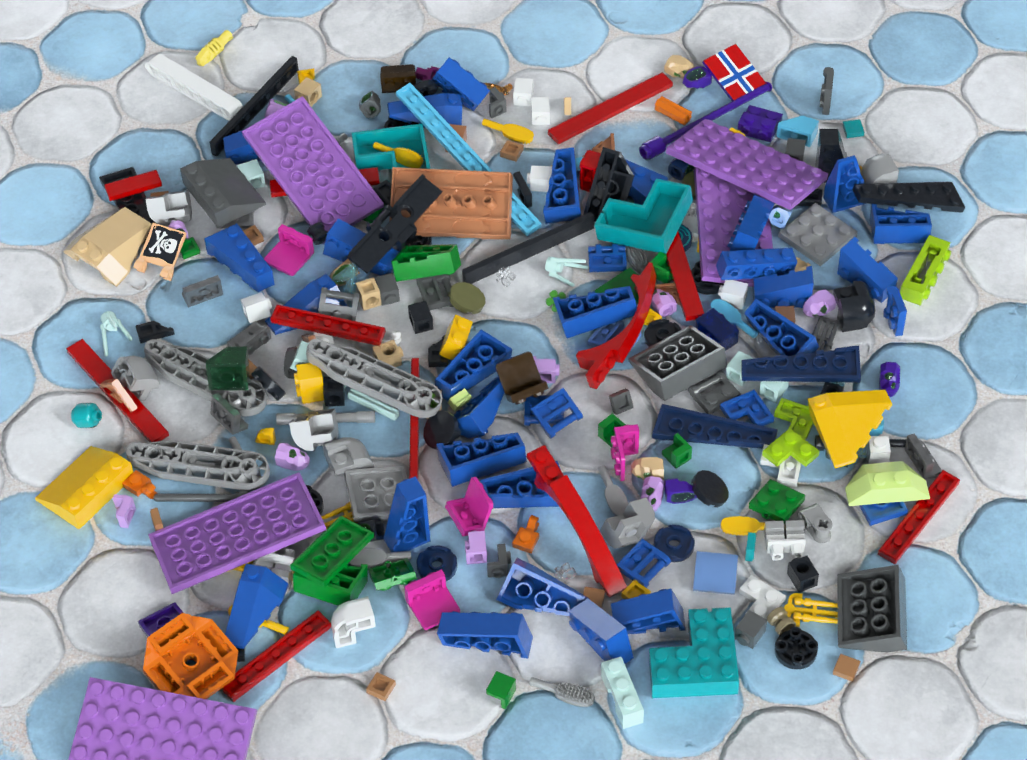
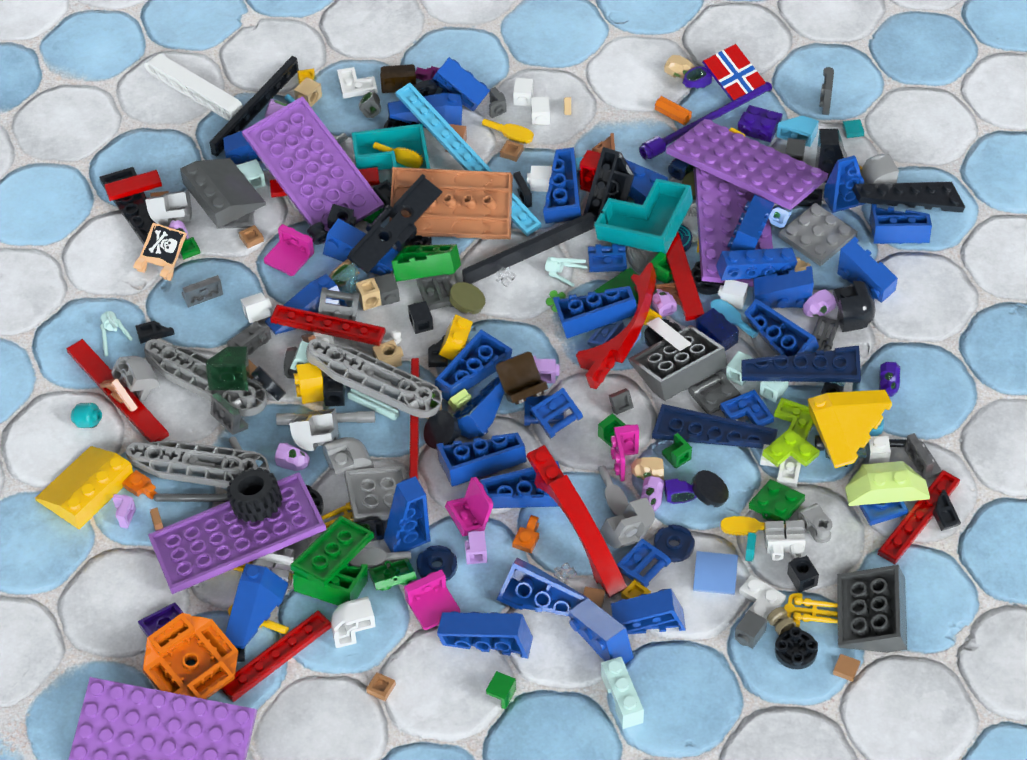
(111, 244): tan wedge -> none
(213, 48): light yellow hinge -> none
(240, 255): blue wedge -> none
(254, 495): none -> black tyre
(266, 436): yellow tile -> none
(340, 212): none -> black brick
(355, 87): none -> white plate
(499, 568): dark grey bracket -> none
(505, 90): clear orange bar -> none
(566, 692): light grey piece -> none
(610, 108): red tile -> none
(669, 334): none -> white sticker
(702, 668): teal piece -> none
(786, 311): medium nougat tile -> none
(895, 311): blue plate -> none
(938, 252): lime brick -> none
(945, 512): none -> black tile

